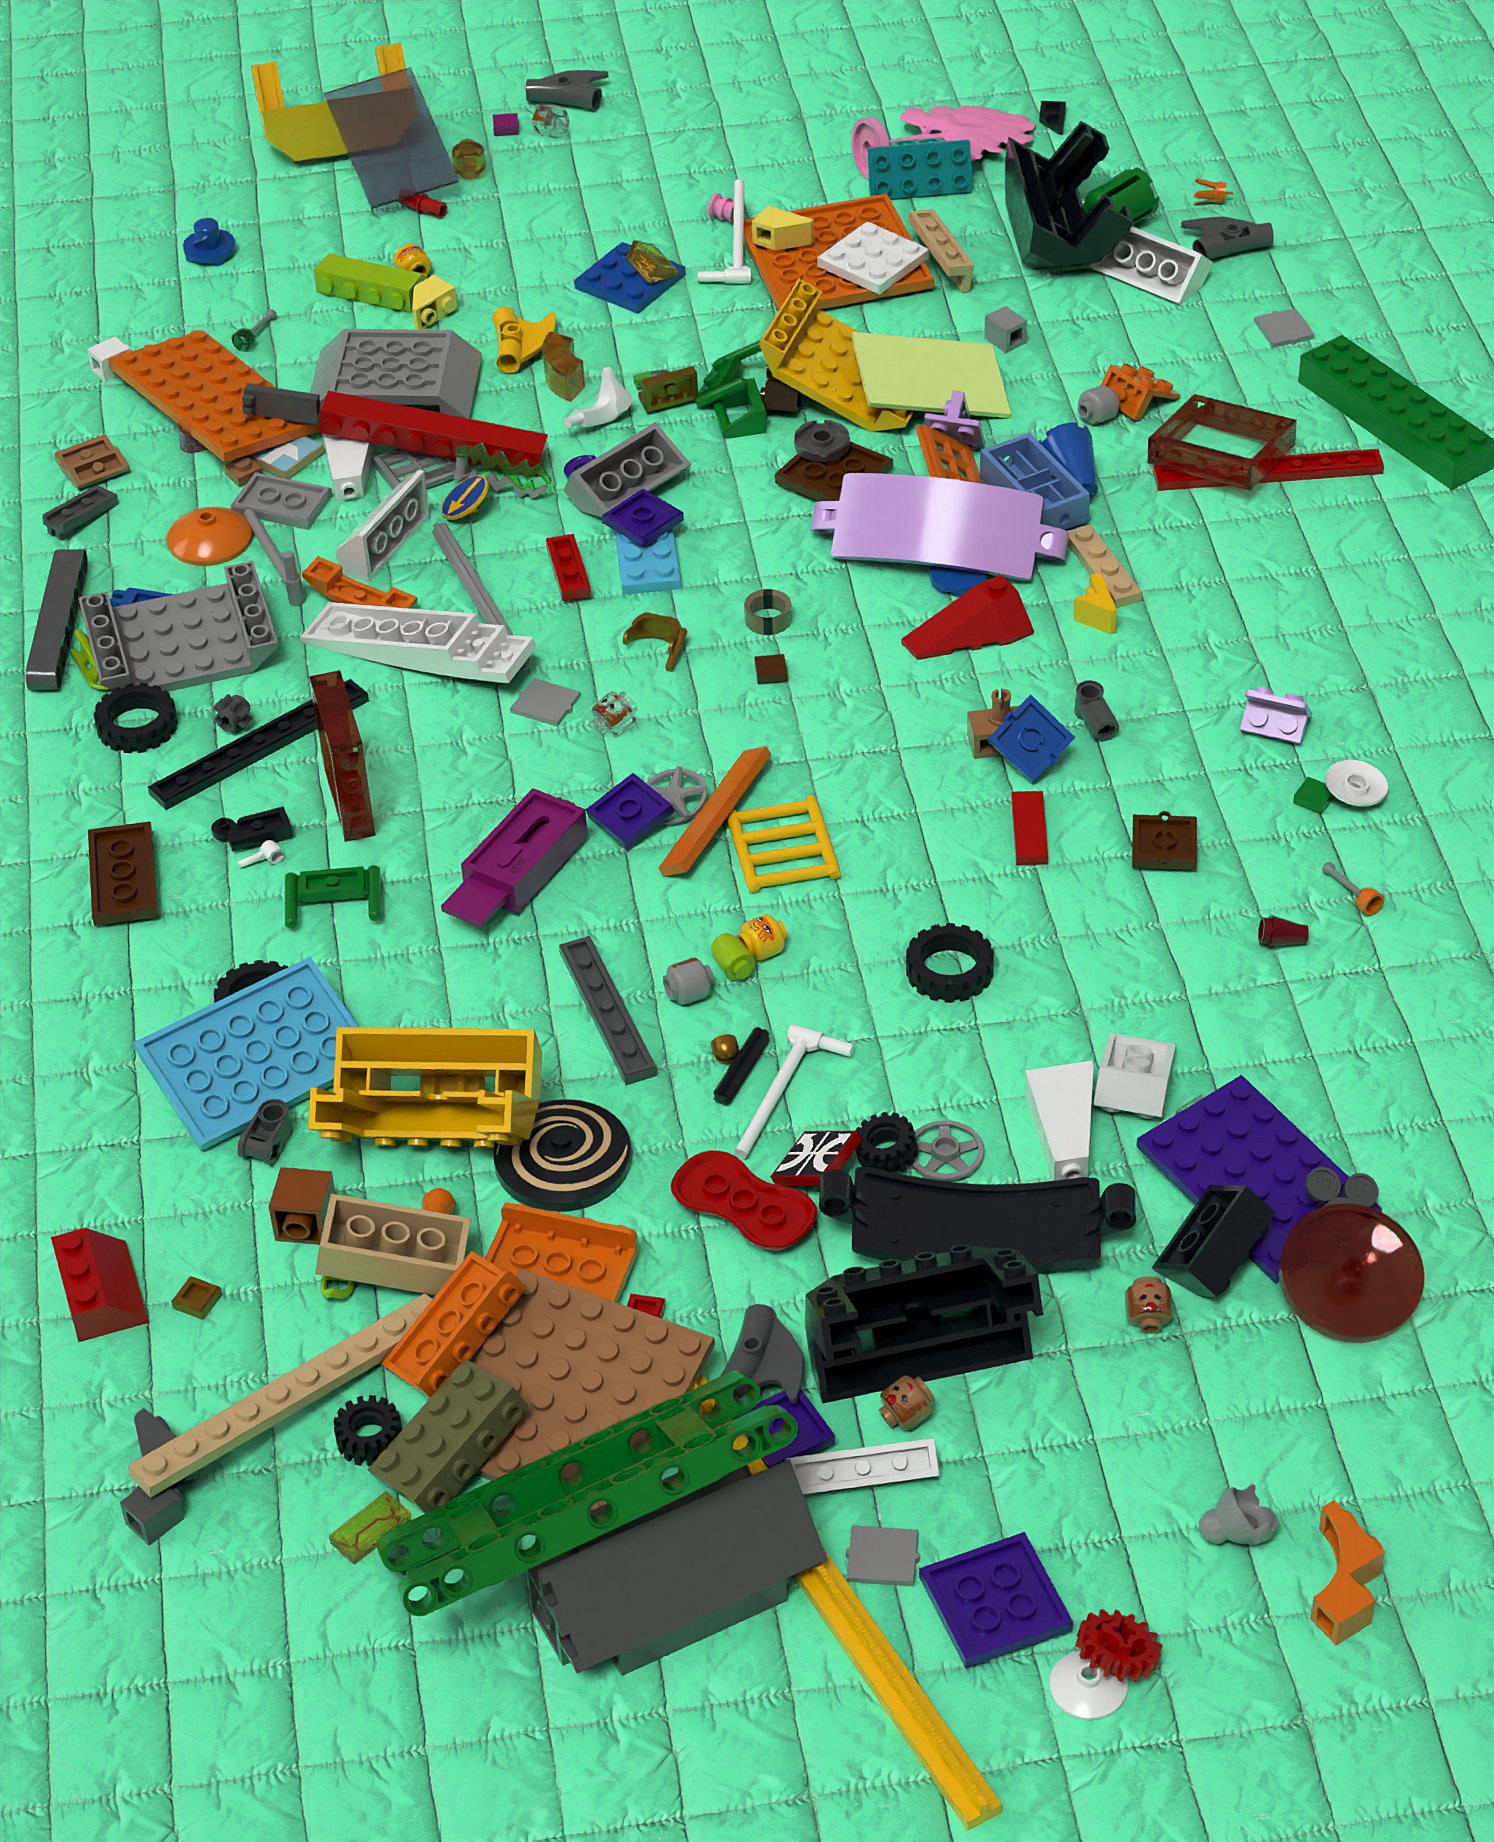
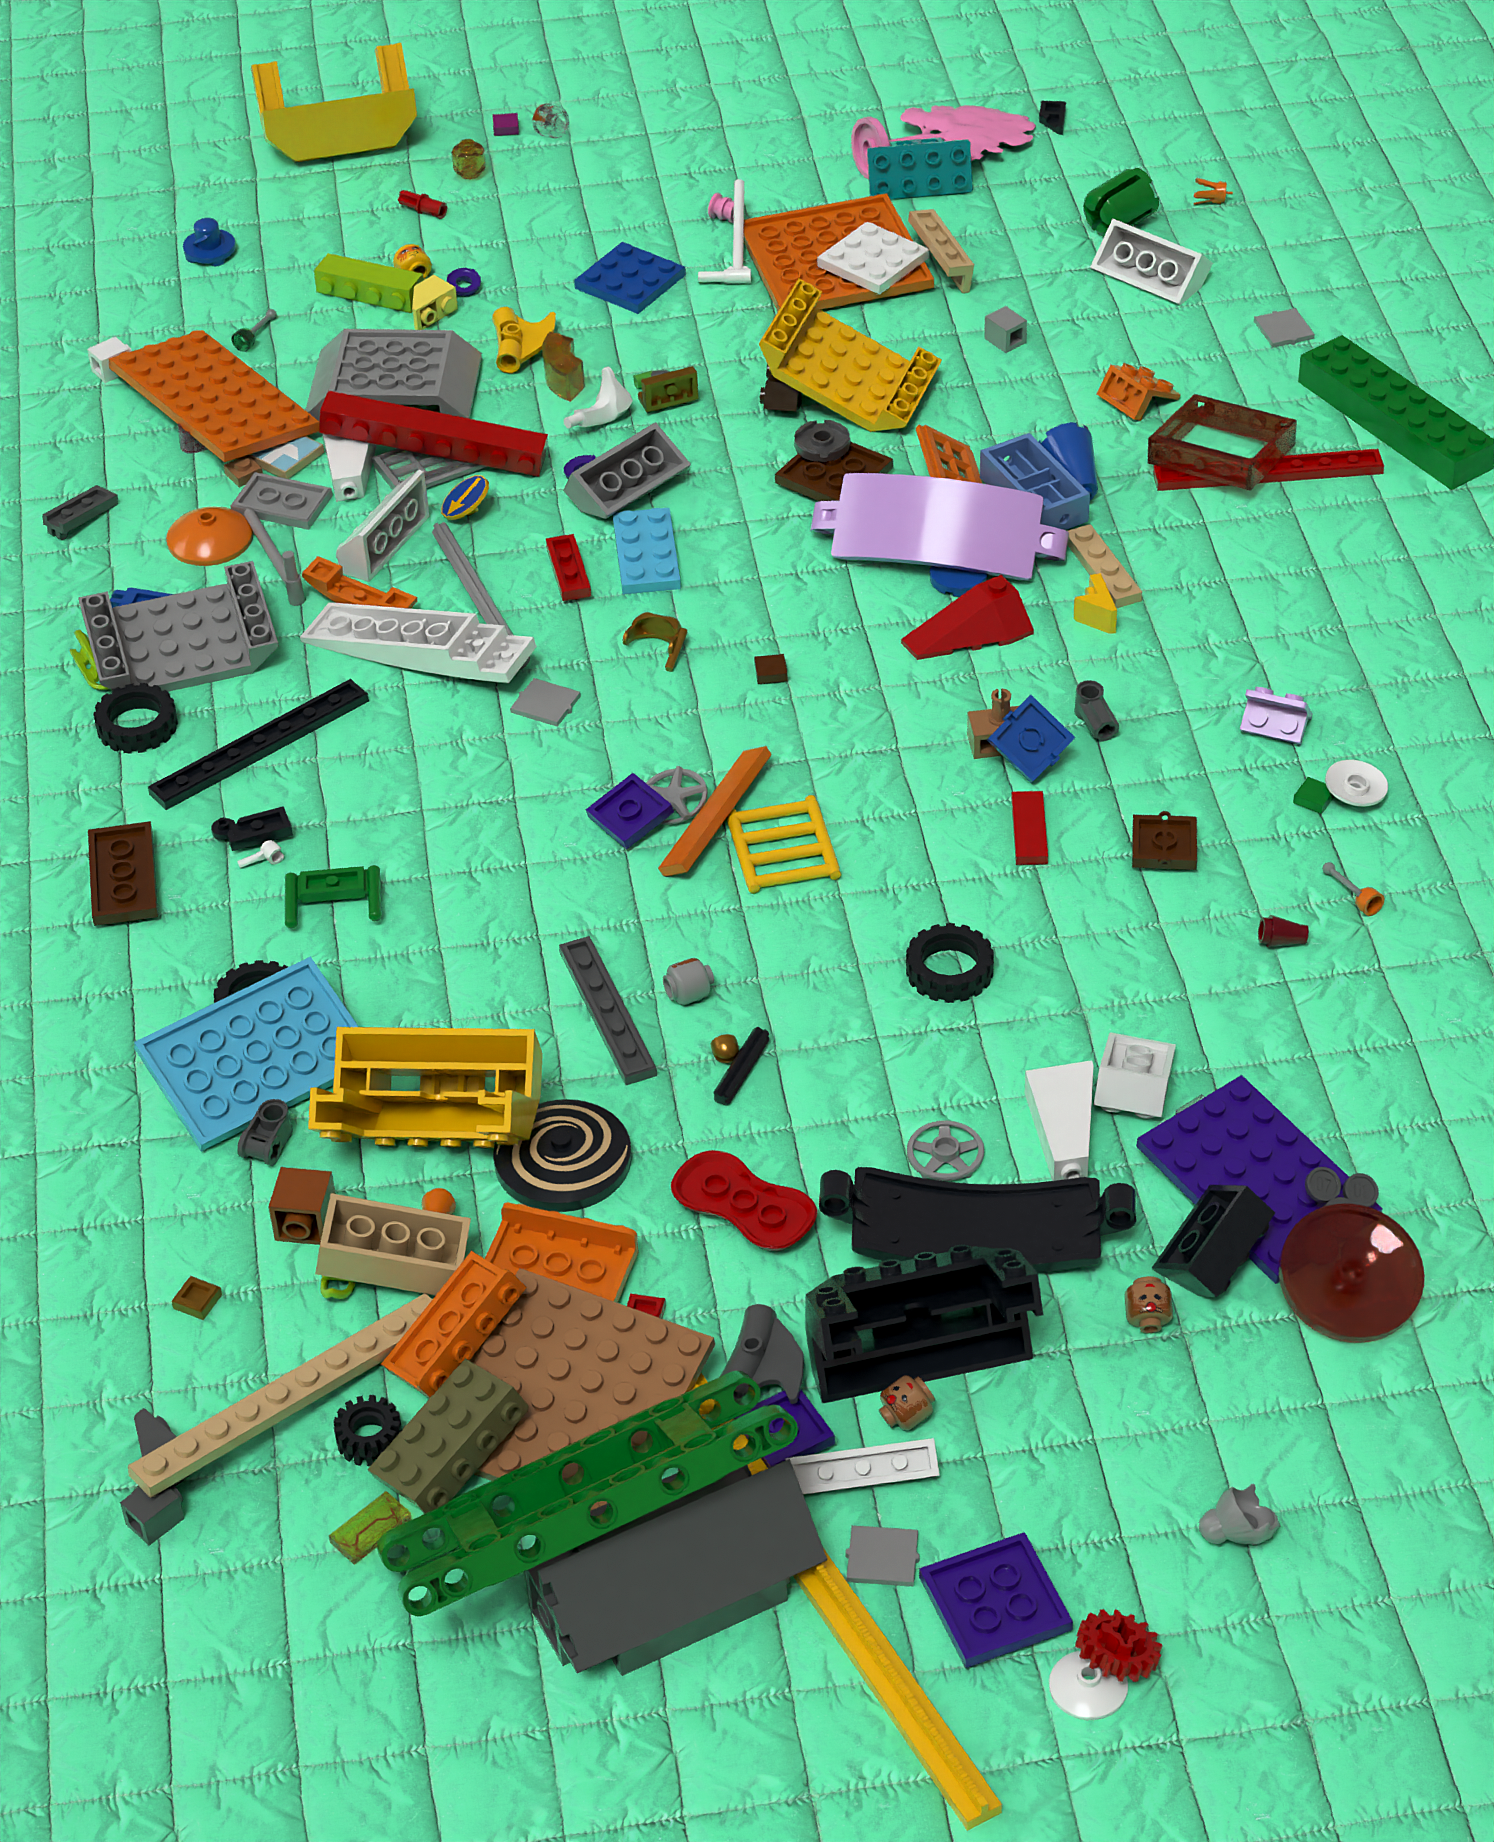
(56, 620): dark grey beam -> none
(91, 462): medium nougat slope -> none
(98, 1283): red slope -> none
(232, 713): dark grey gear -> none
(281, 404): dark grey hinge -> none
(342, 766): clear red window -> none
(391, 137): piece -> none
(464, 274): none -> dark purple piece
(511, 473): clear neon green piece -> none
(517, 857): magenta piece -> none
(567, 88): dark grey pin -> none
(614, 714): clear head -> none
(642, 517): dark purple tile -> none
(650, 262): clear yellow slope -> none
(719, 381): green plate -> none
(732, 956): lime brick -> none
(749, 424): green tile -> none
(763, 937): yellow head -> none
(768, 600): dark tan piece -> none
(781, 229): light yellow slope -> none
(801, 1040): white bar -> none
(814, 1155): tile -> none
(884, 1129): black tyre -> none
(925, 371): yellowish green piece -> none
(957, 423): lavender bracket -> none
(1048, 207): black wedge -> none
(1098, 405): light grey head -> none
(1228, 235): dark grey pin -> none
(1345, 1602): orange arch -> none

